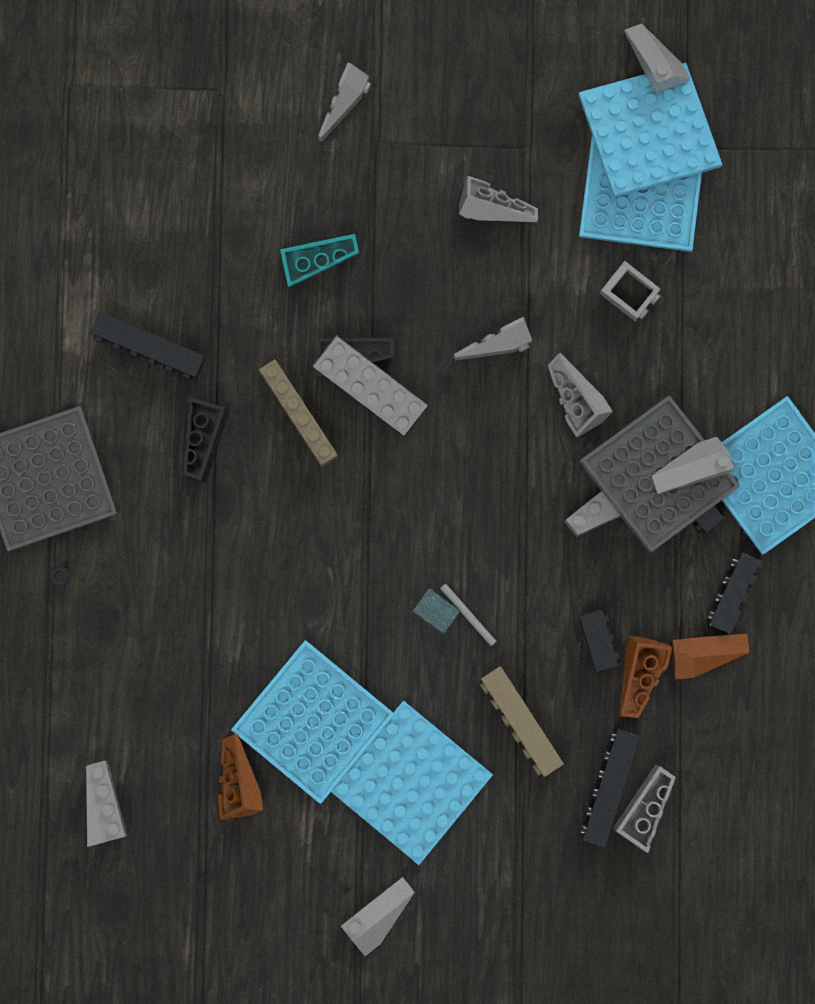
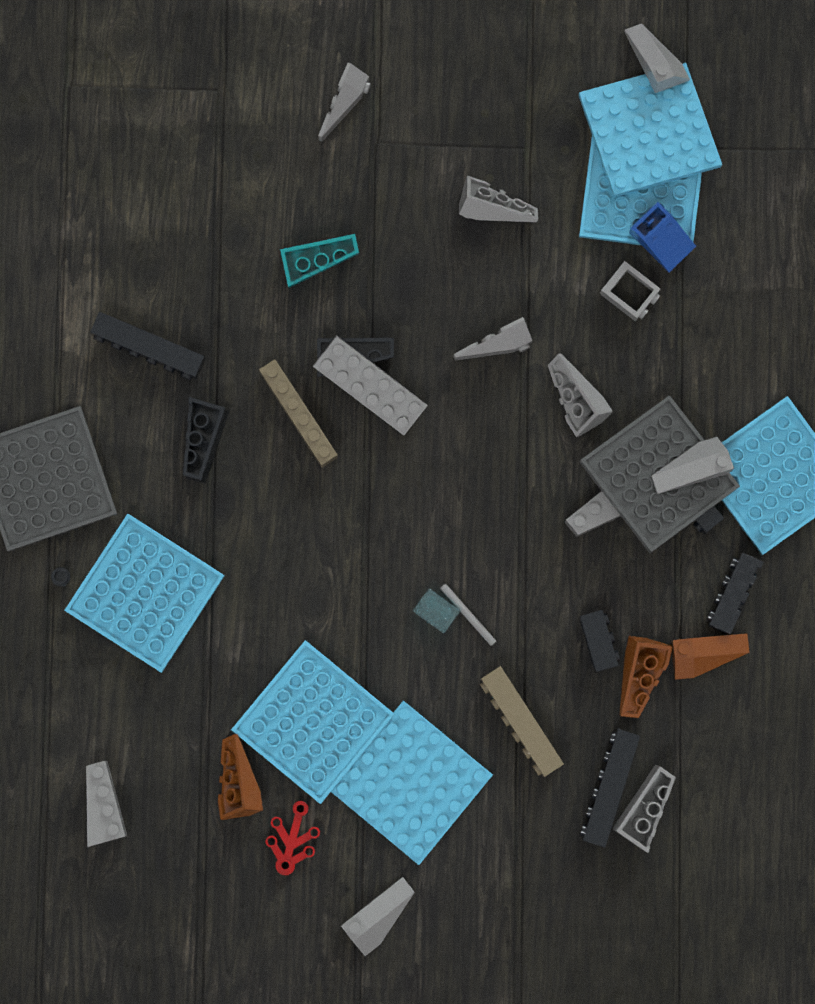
(144, 593): none -> medium azure plate
(291, 841): none -> red plant
(662, 237): none -> blue slope

